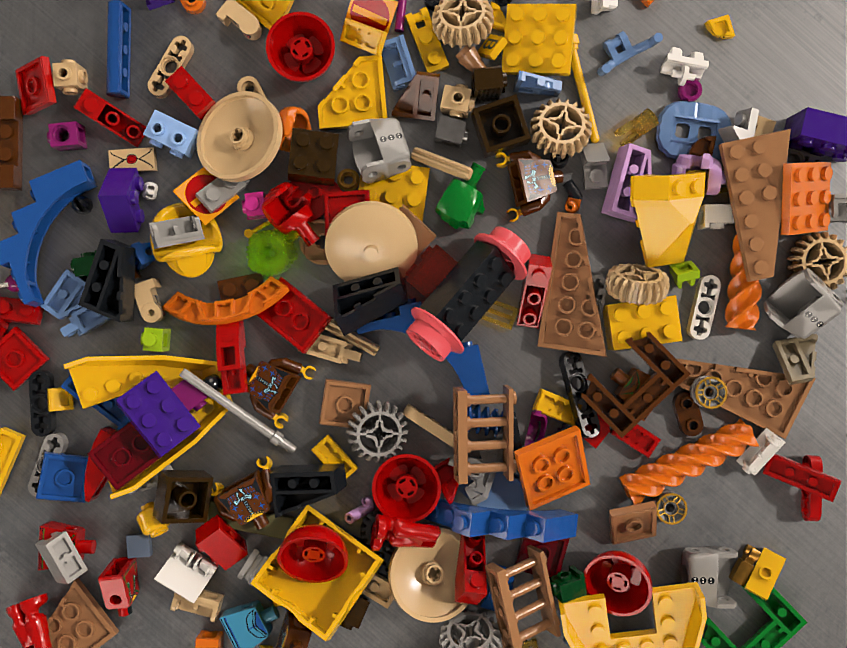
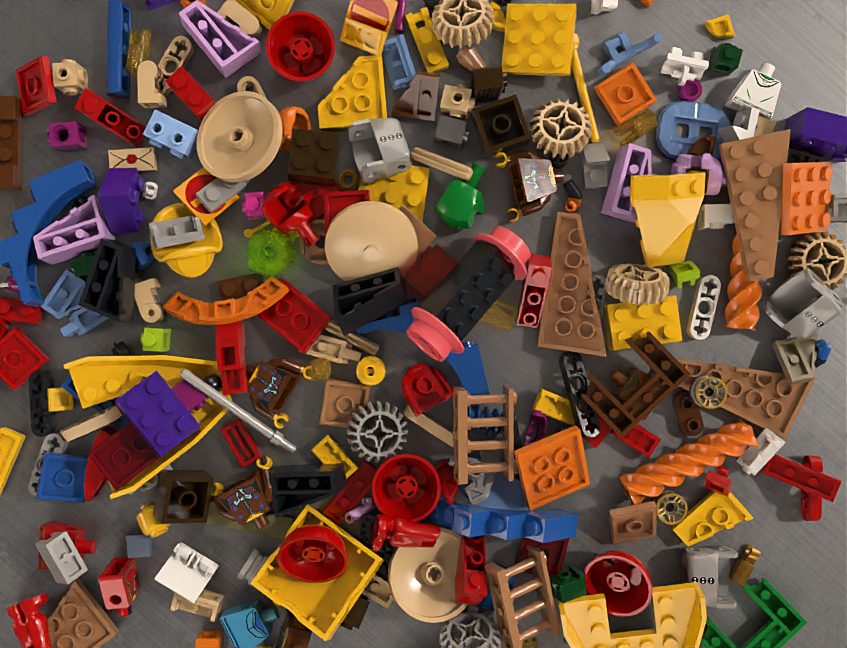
(74, 234): none -> lavender wedge
(91, 423): none -> tan beam
(120, 349): none -> black plate
(138, 48): none -> clear yellow hinge
(149, 88): none -> tan leg
(219, 40): none -> lavender wedge
(220, 542): red brick -> none
(249, 438): none -> red tile
(319, 369): none -> clear yellow tile
(352, 494): none -> red tile
(378, 370): none -> yellow head
(424, 388): none -> red tile
(492, 47): yellow tile -> none
(536, 84): medium blue wing -> none
(625, 94): none -> orange plate
(710, 516): none -> yellow wing
(719, 481): none -> red tile
(727, 55): none -> dark green brick
(757, 91): none -> white torso
(765, 573): yellow plate -> none
(823, 351): none -> blue arm

